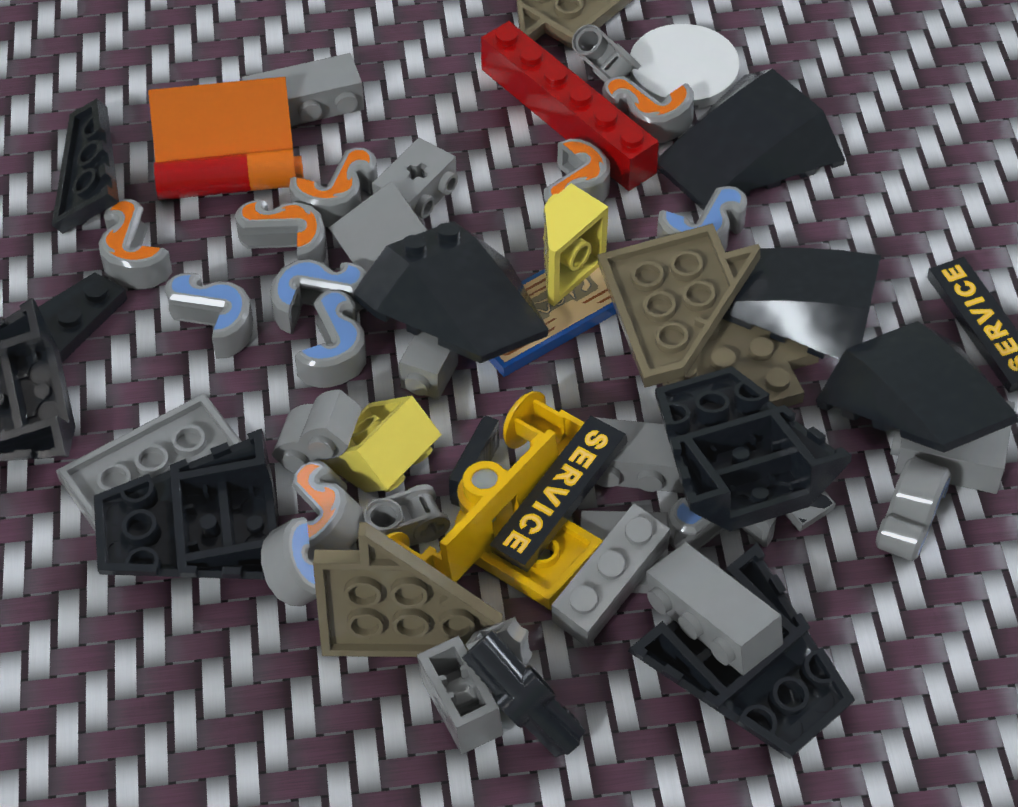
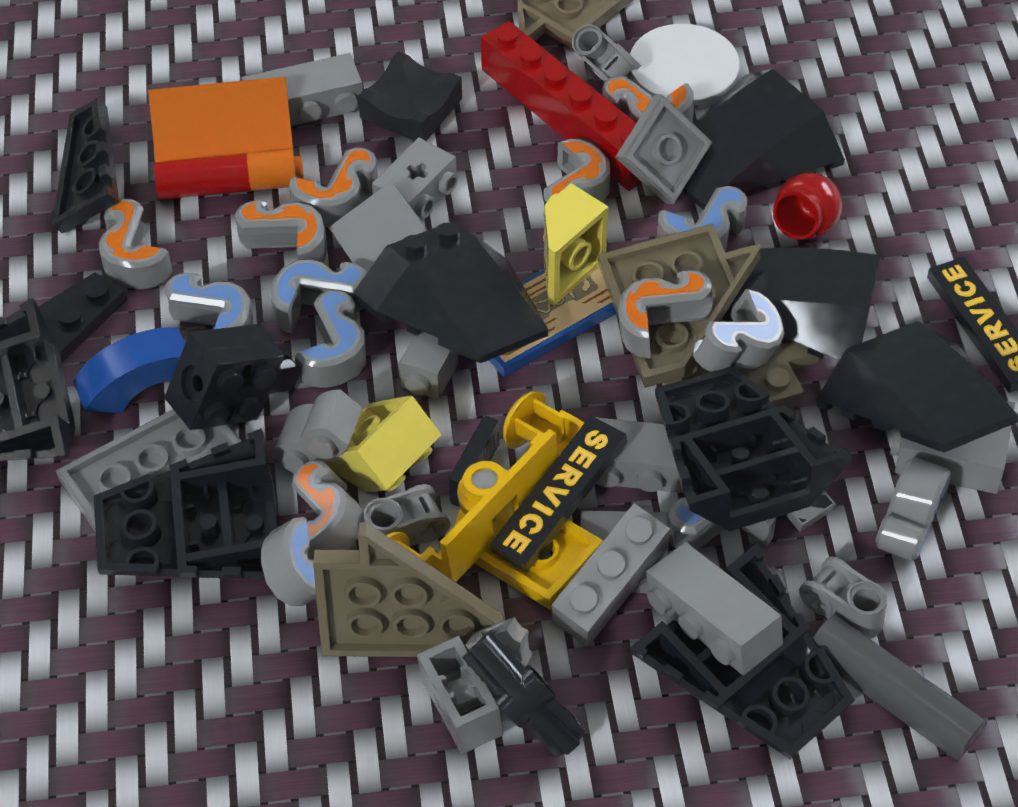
(128, 368): none -> blue arch
(228, 376): none -> black brick
(410, 98): none -> black brick
(661, 302): none -> light grey animal
(663, 149): none -> light grey tile
(745, 340): none -> light grey animal
(807, 206): none -> red piece
(843, 593): none -> light grey piece
(899, 688): none -> dark grey brick

